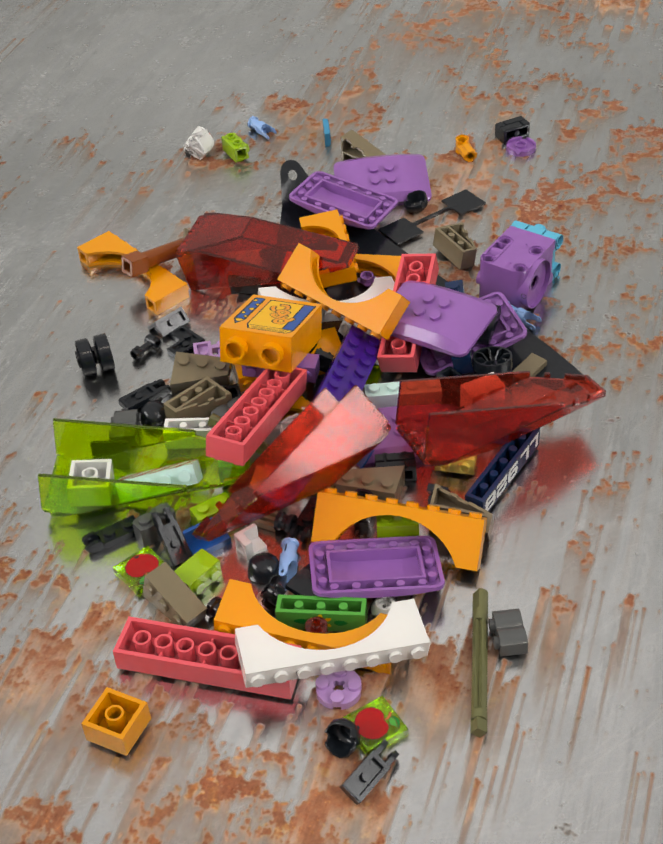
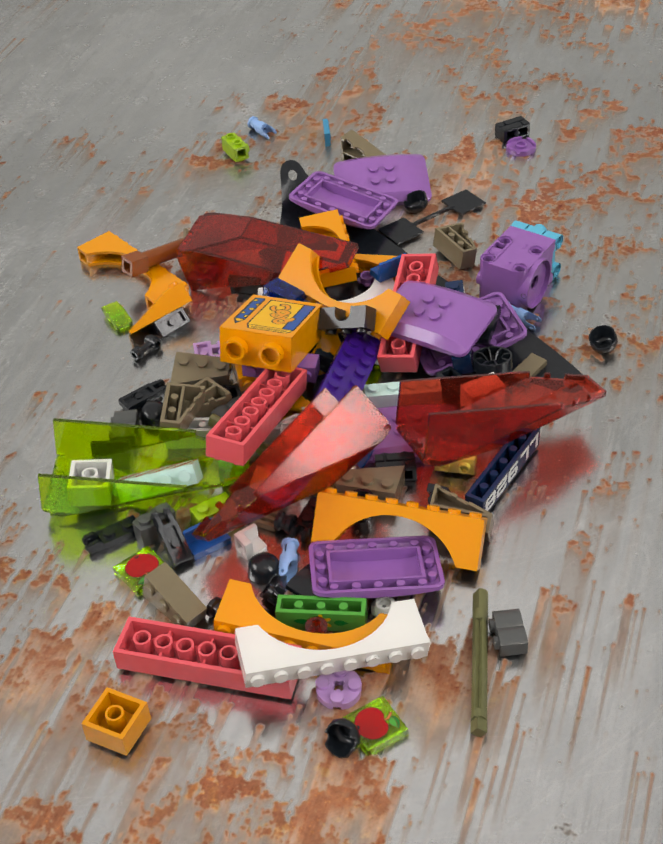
(89, 356): black wheel -> none
(117, 315): none -> clear neon green slope
(169, 301): none -> light orange wedge
(181, 404): none -> dark tan wedge
(184, 339): black tile -> none
(199, 143): white piece -> none
(199, 571): lime brick -> none
(281, 289): none -> clear blue brick
(360, 320): none -> black arch
(368, 773): hinge -> none
(386, 269): none -> blue panel
(396, 526): lime brick -> none
(464, 148): light orange piece -> none
(603, 339): none -> black hair

